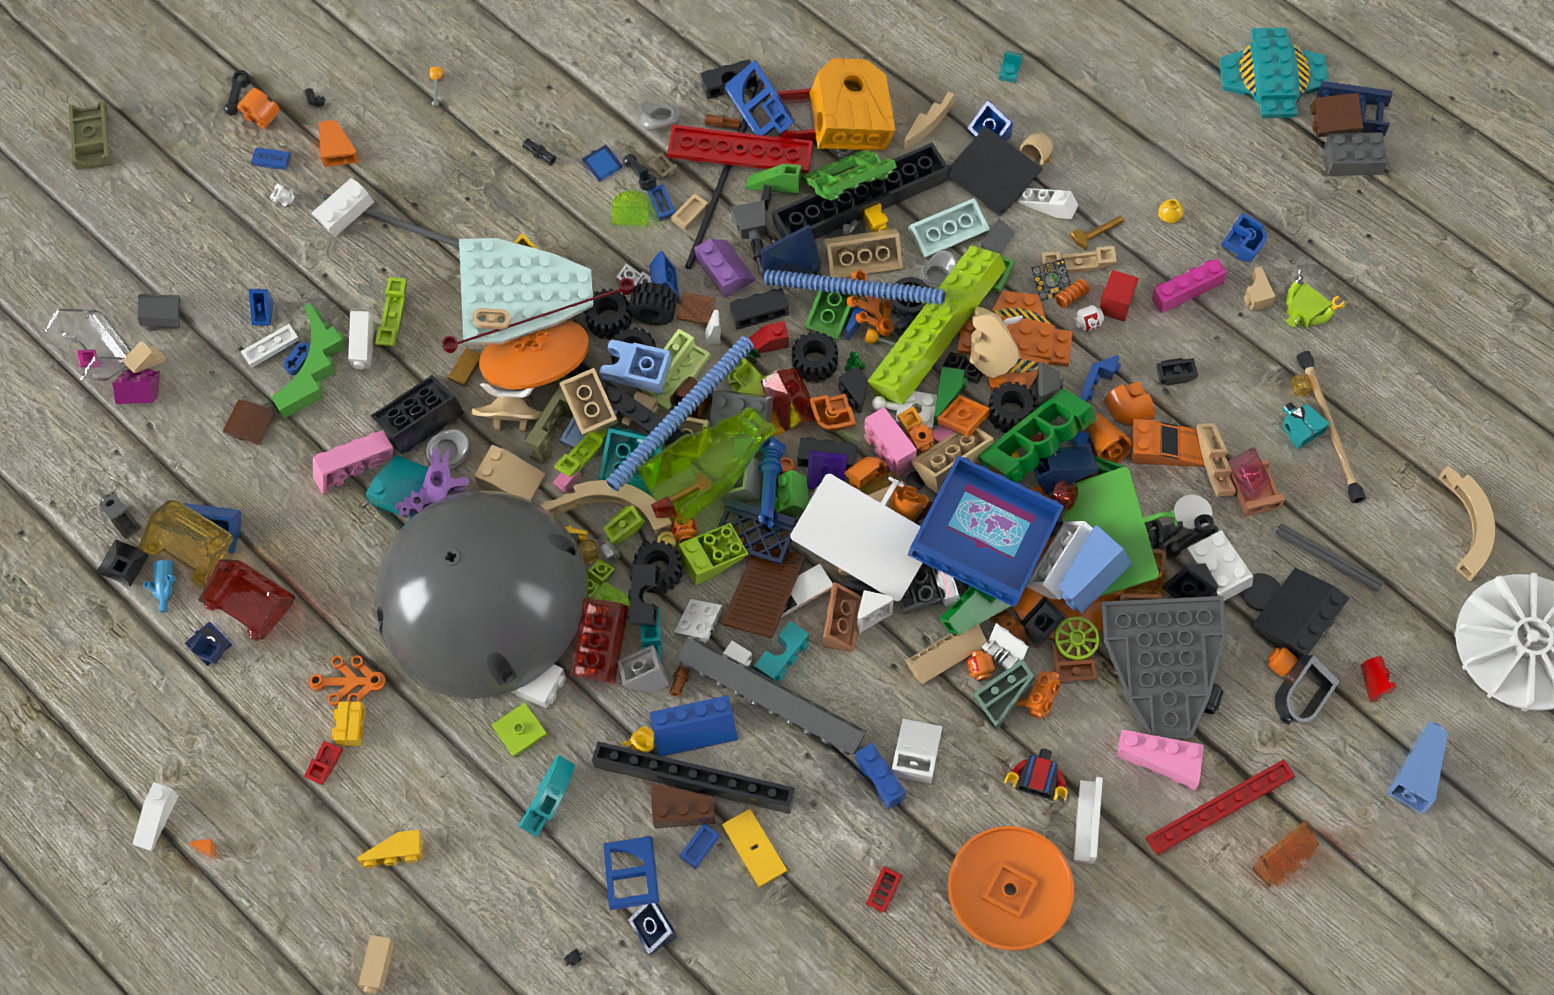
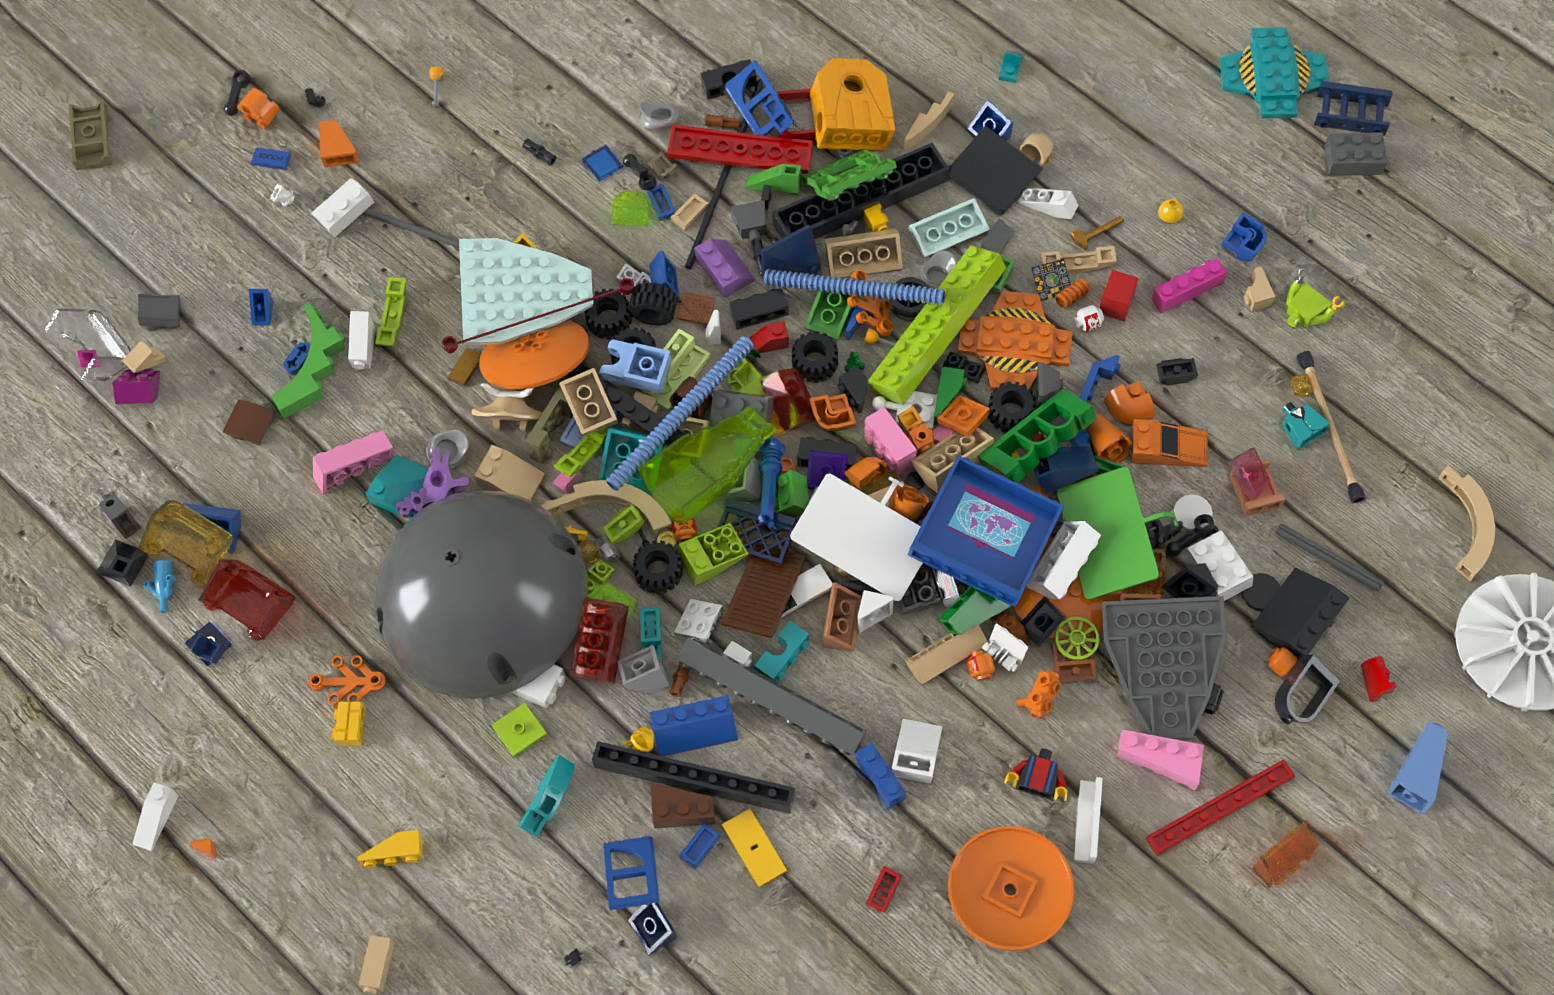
(270, 345): white plate -> none
(324, 763): red slope -> none
(418, 414): black slope -> none
(492, 317): tan plate -> none
(642, 577): black arch -> none
(664, 508): clear red slope -> none
(701, 484): pearl gold piece -> none
(902, 325): black plate -> none
(992, 344): tan animal -> none
(1004, 692): sand green wedge -> none
(1065, 494): clear red wheel -> none
(1093, 570): medium blue slope -> none
(1214, 459): tan slope -> none
(1336, 114): reddish brown brick -> none

